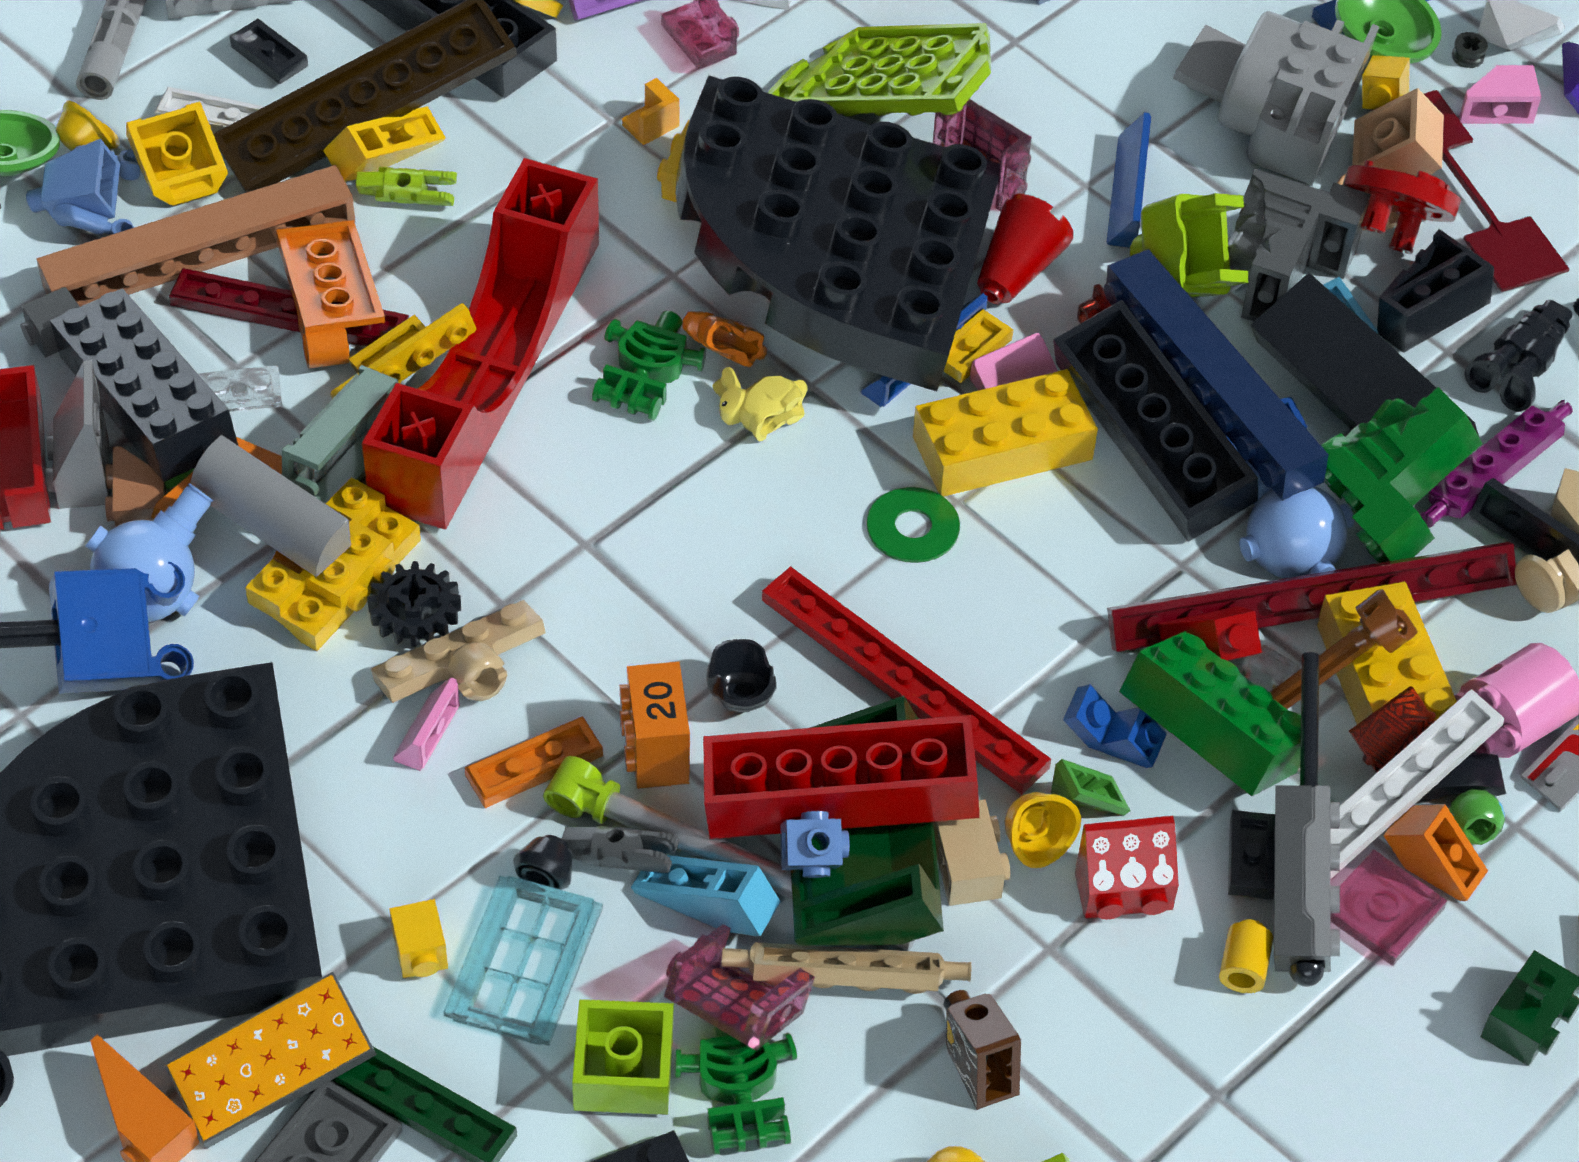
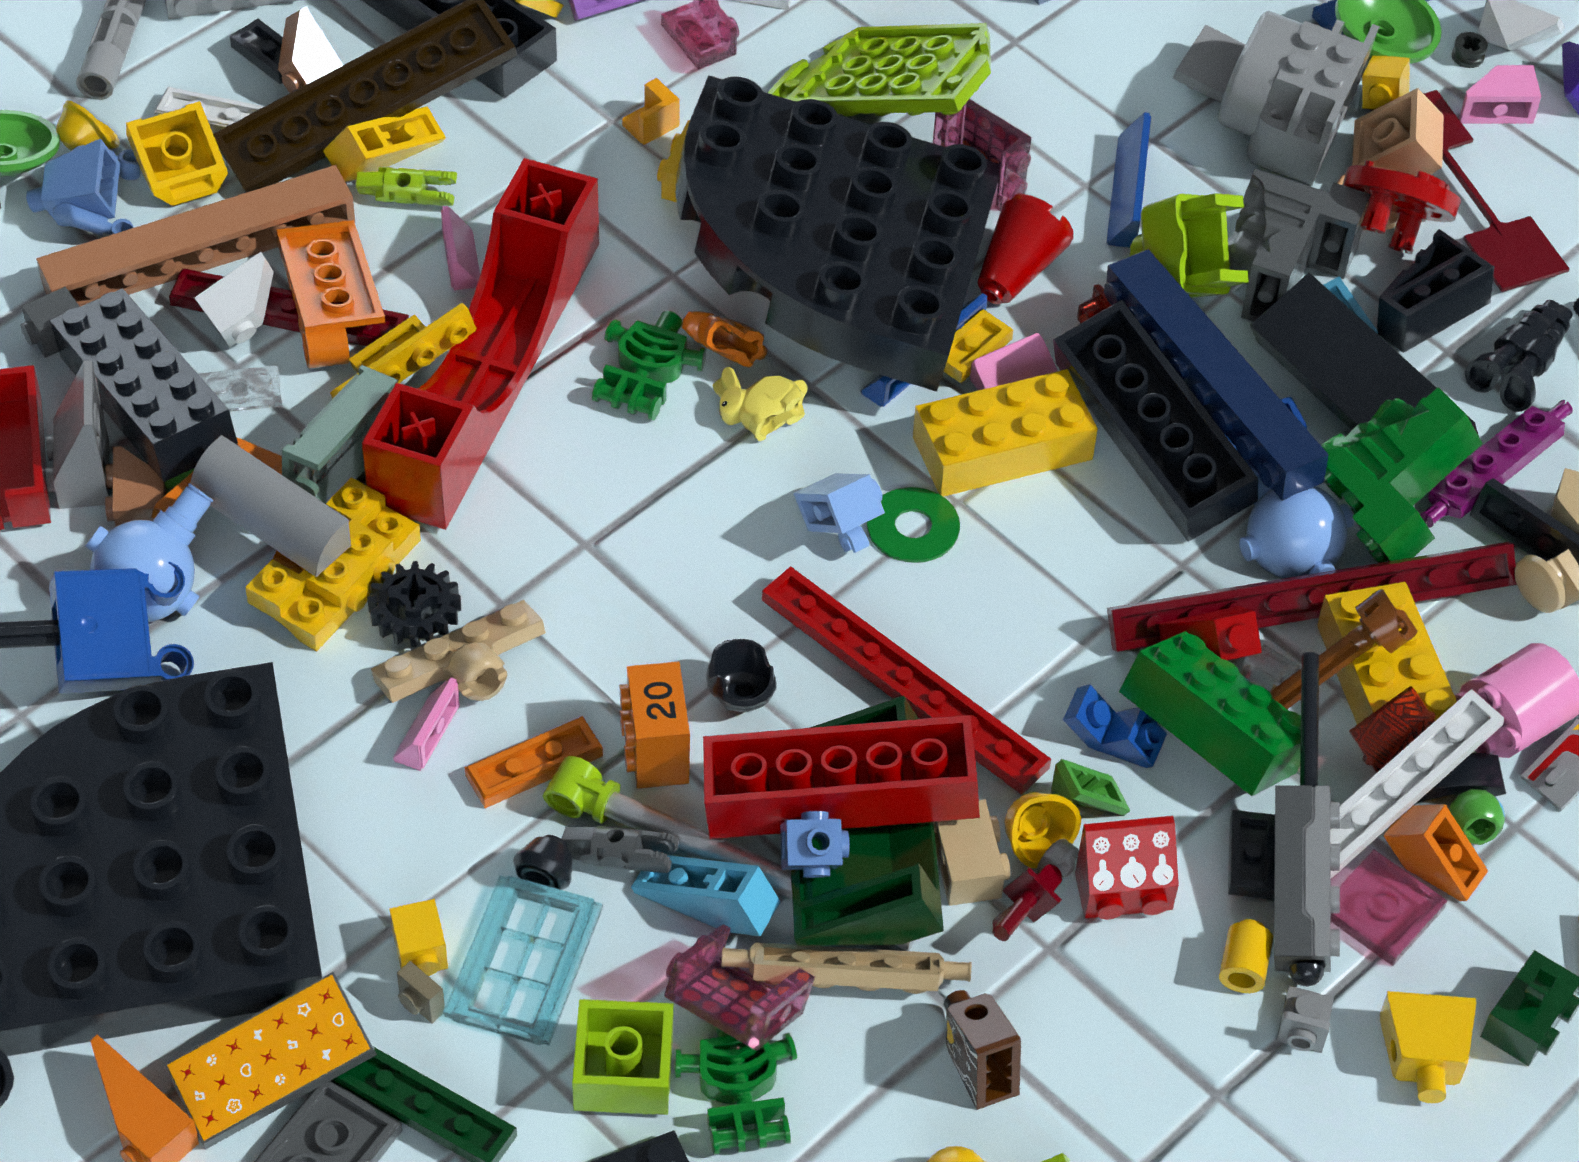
(239, 300): none -> white slope
(304, 51): none -> slope
(420, 993): none -> dark tan plate
(460, 251): none -> bright pink slope
(841, 506): none -> light blue brick
(1032, 897): none -> dark red arm
(1062, 855): none -> light grey tile
(1305, 1019): none -> light grey bracket
(1428, 1040): none -> yellow torso

